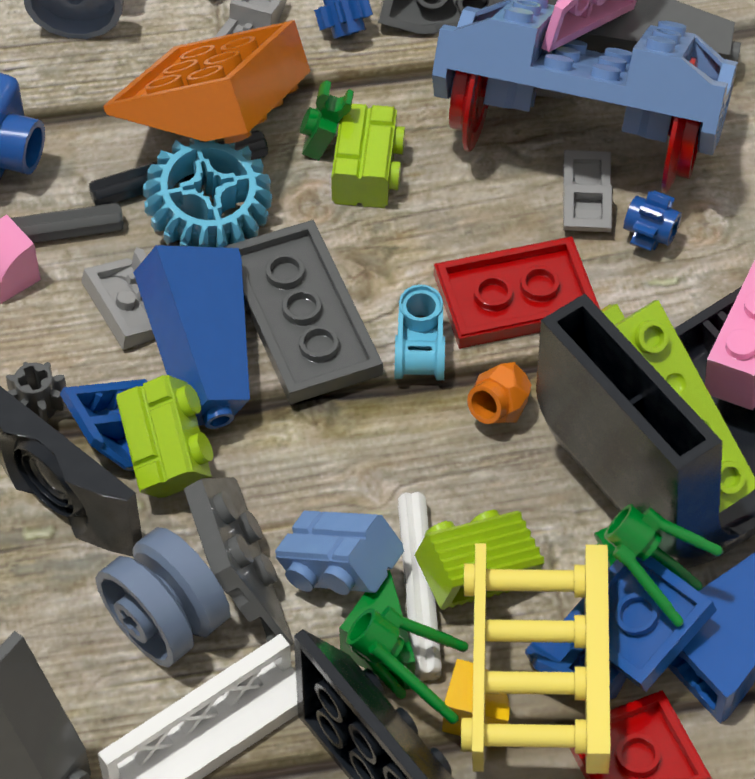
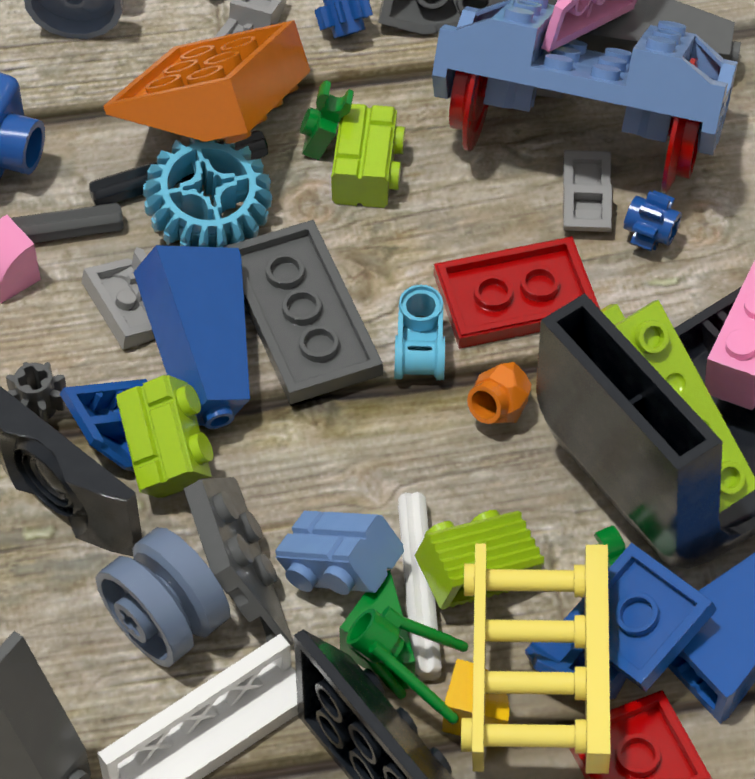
(637, 536): green plant -> none

